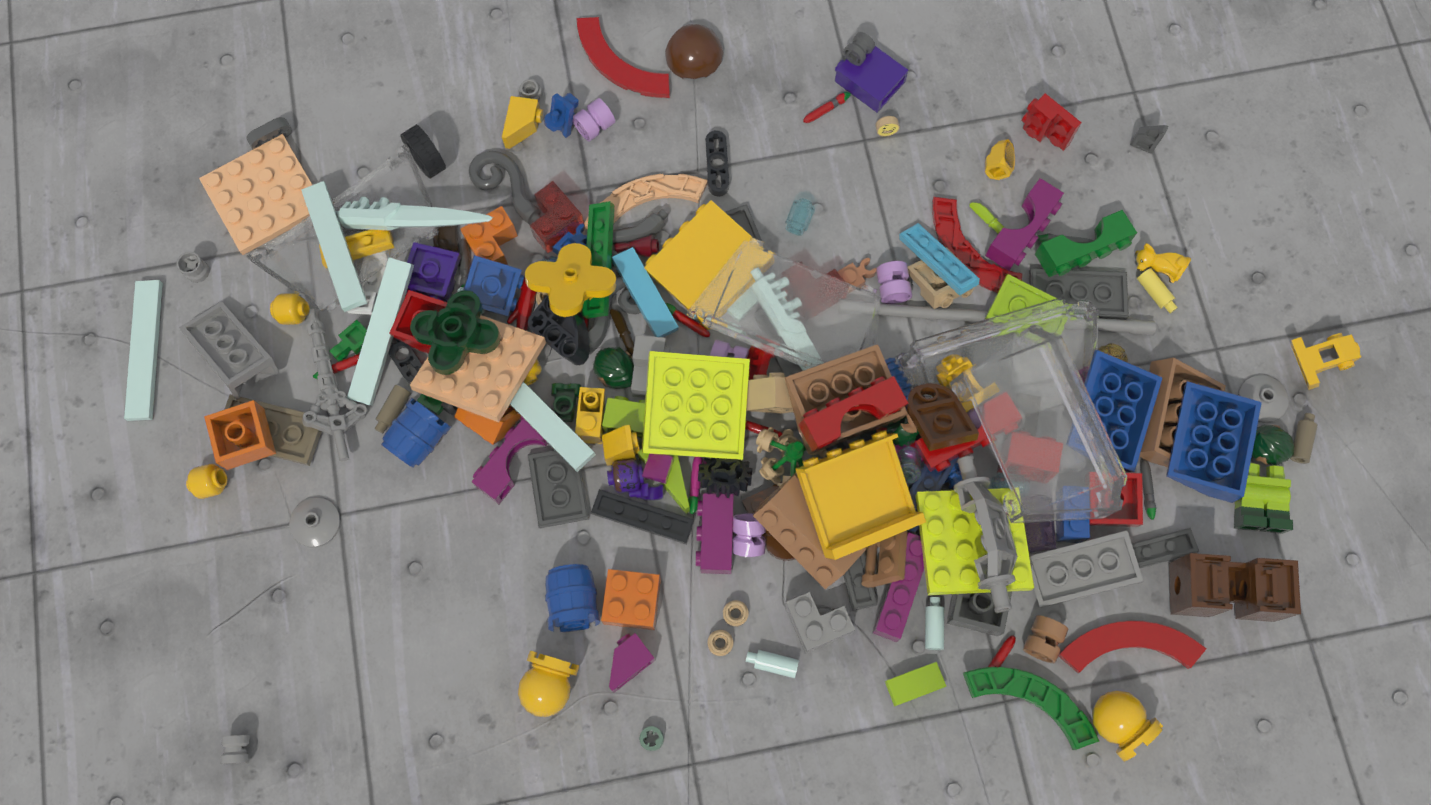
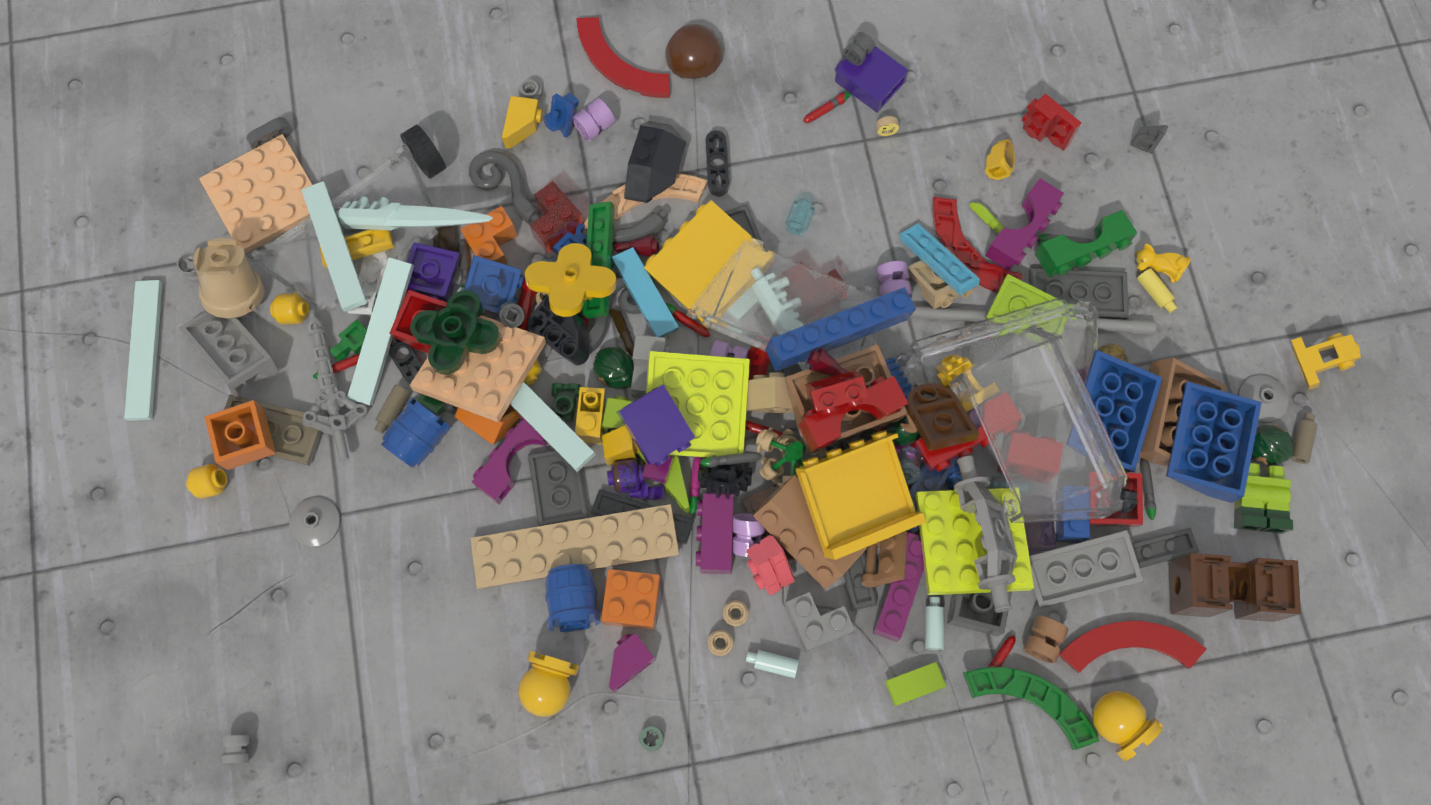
(227, 279): none -> tan piece
(507, 313): none -> dark grey wheel
(589, 541): none -> tan plate
(653, 161): none -> black wedge
(656, 425): none -> dark purple brick
(714, 461): none -> dark grey piece
(769, 565): none -> coral brick
(823, 363): none -> dark red cone
(837, 390): none -> red plate
(840, 328): none -> blue brick
(856, 275): nougat plate -> none
(1129, 500): none -> black plate

